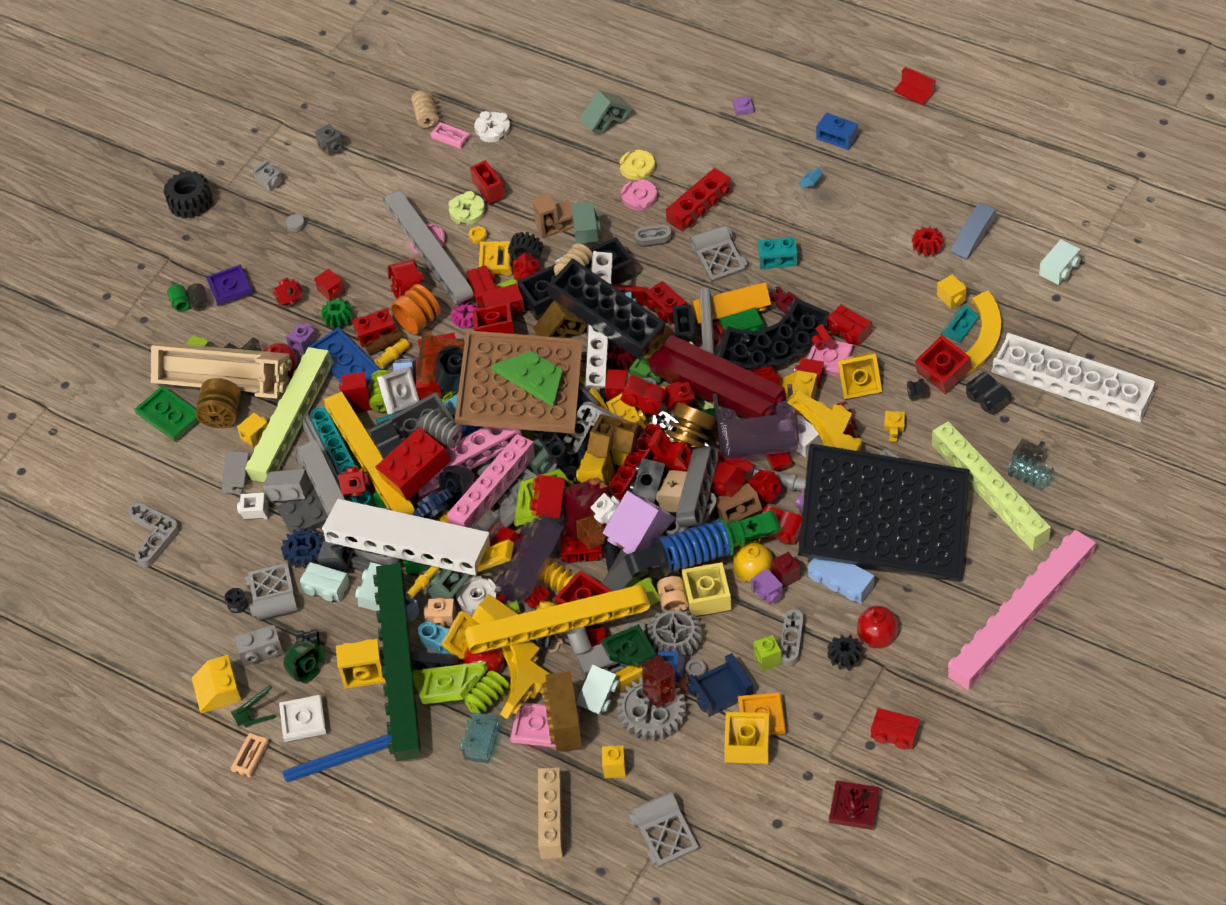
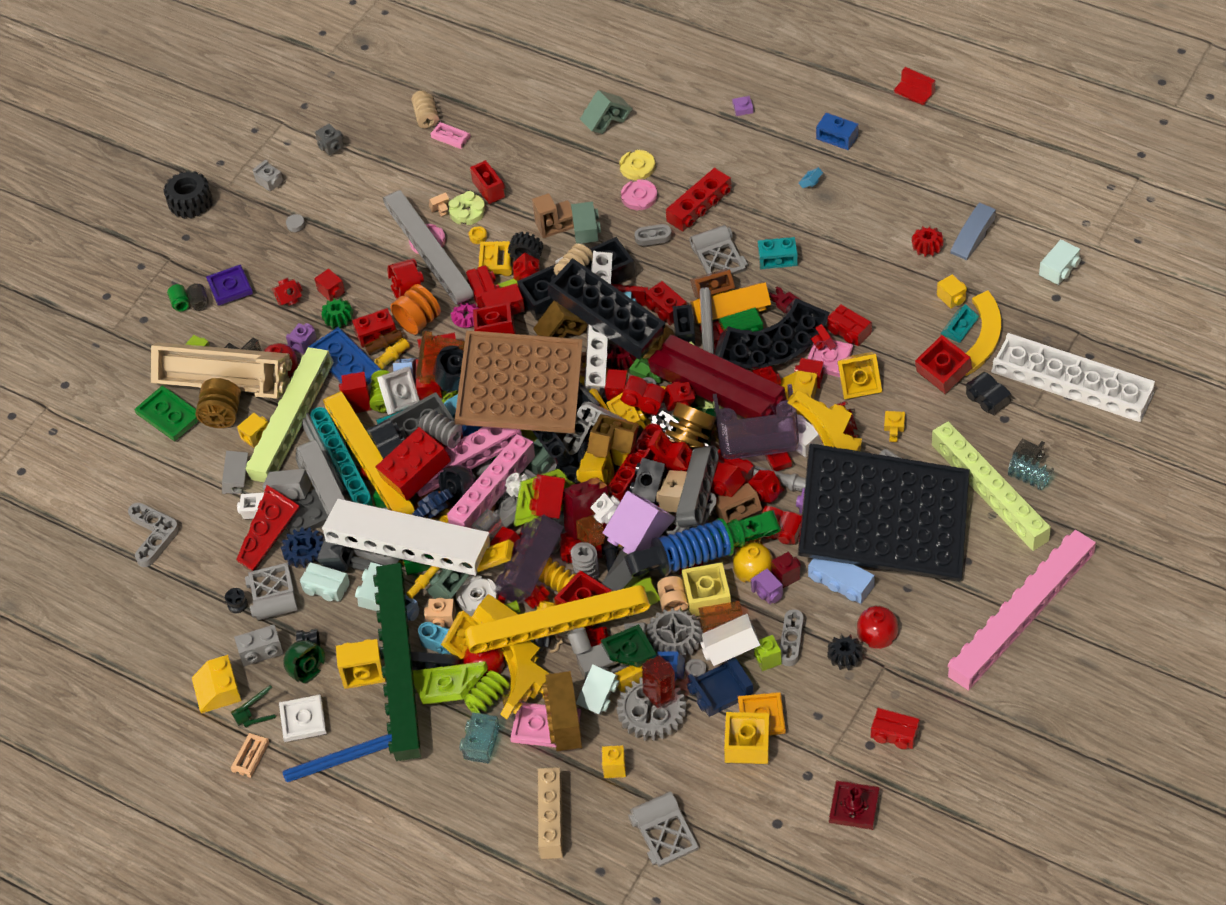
(270, 521): none -> red wing
(348, 486): red brick -> none
(439, 204): none -> light nougat tile
(496, 119): white plate -> none
(513, 483): none -> white gear
(532, 374): bright green wing -> none
(585, 559): none -> light grey piece
(717, 282): none -> dark orange brick
(717, 615): none -> clear orange brick
(729, 640): none -> white brick
(916, 389): black wheel -> none

